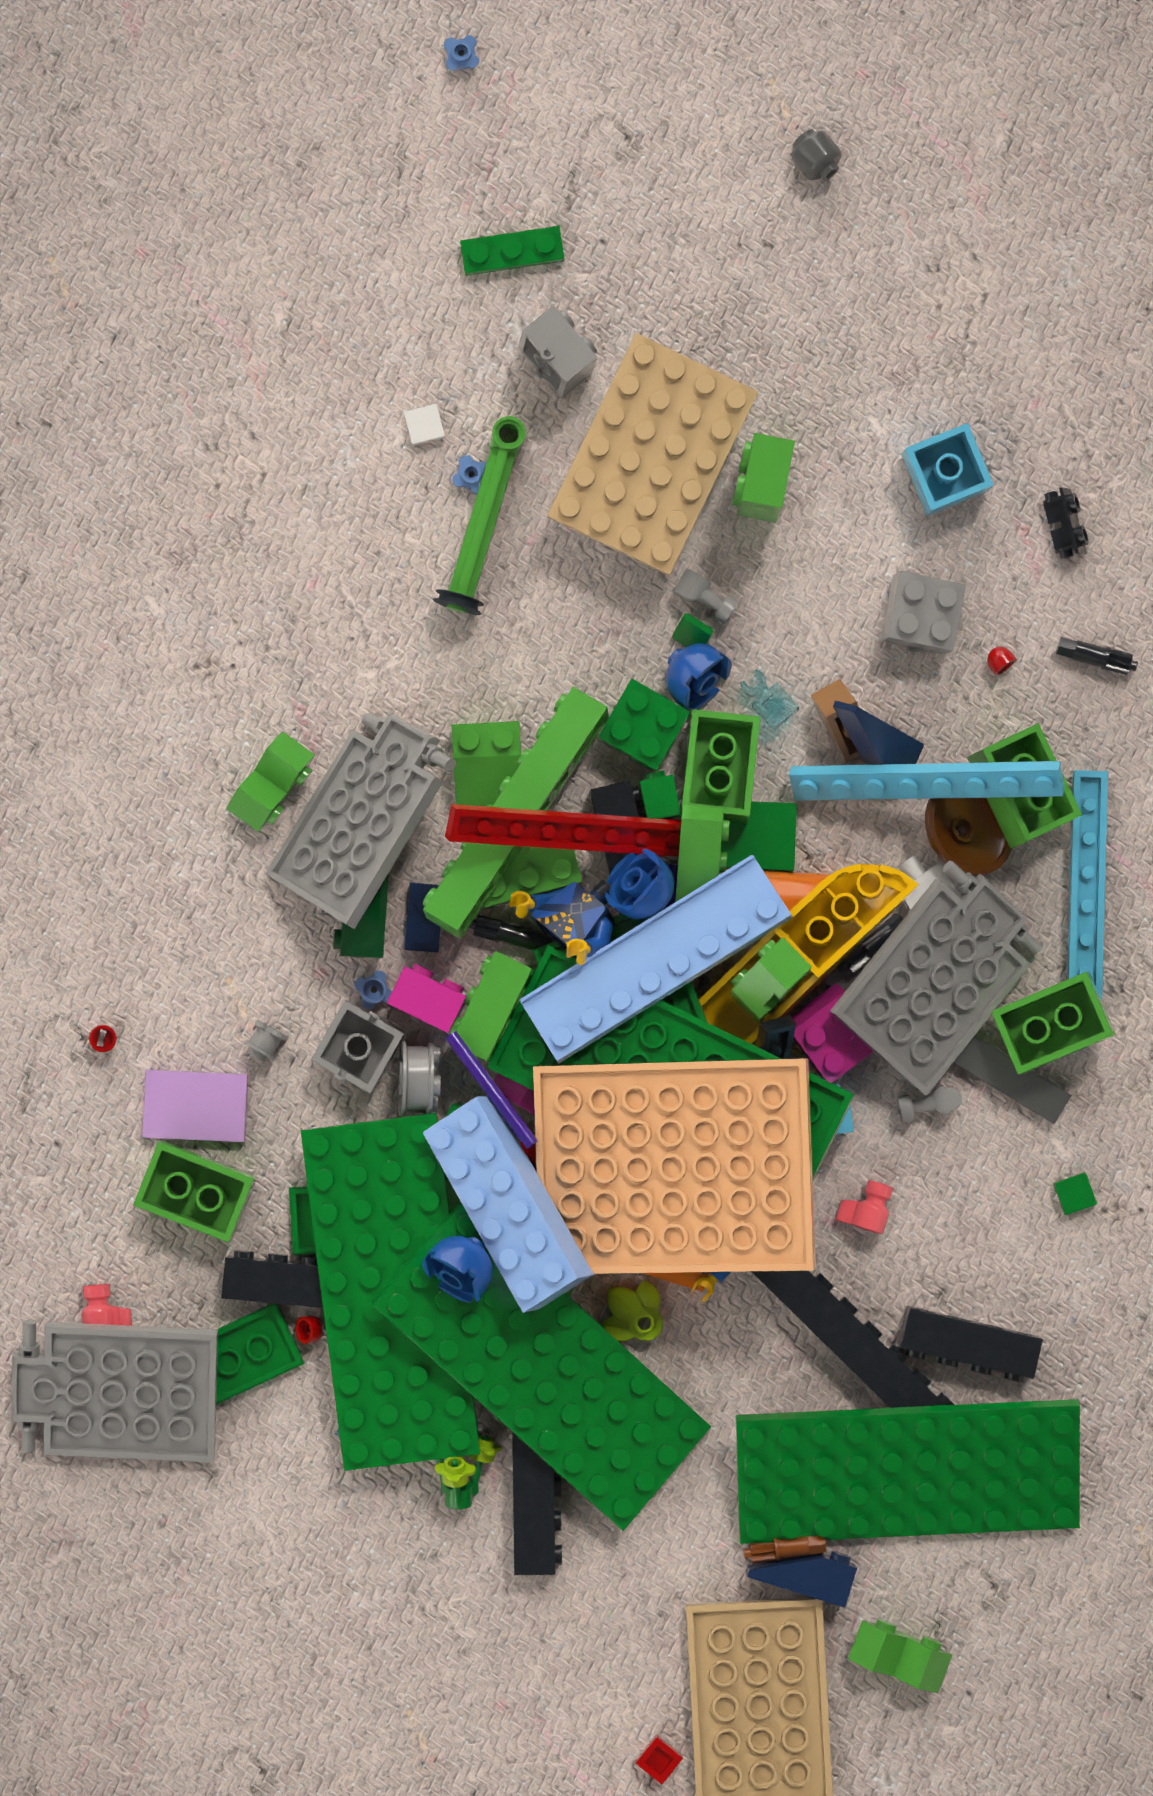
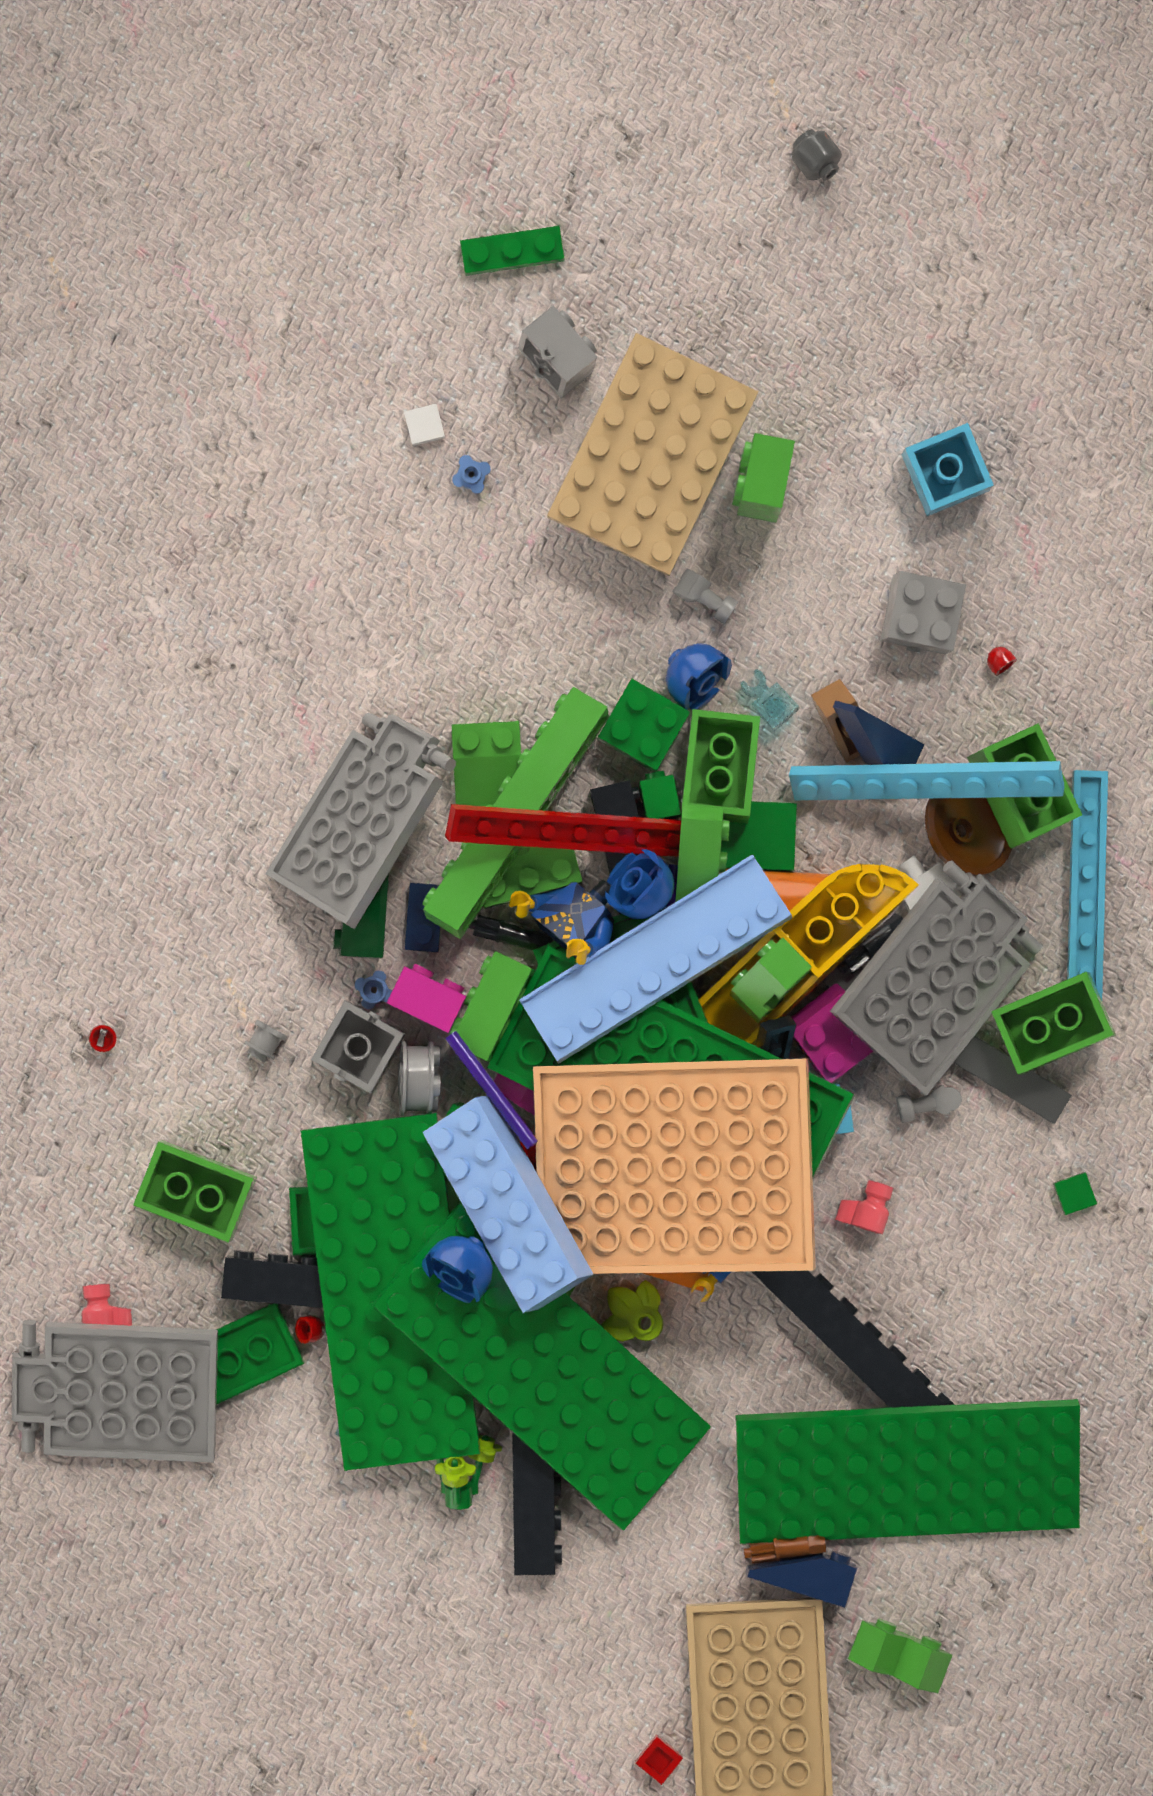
(195, 1105): lavender tile -> none
(271, 782): bright green brick -> none
(455, 61): medium blue plate -> none
(483, 520): bright green piece -> none
(692, 631): green slope -> none
(971, 1343): black brick -> none
(1065, 510): black hinge -> none
(1095, 655): black piece -> none

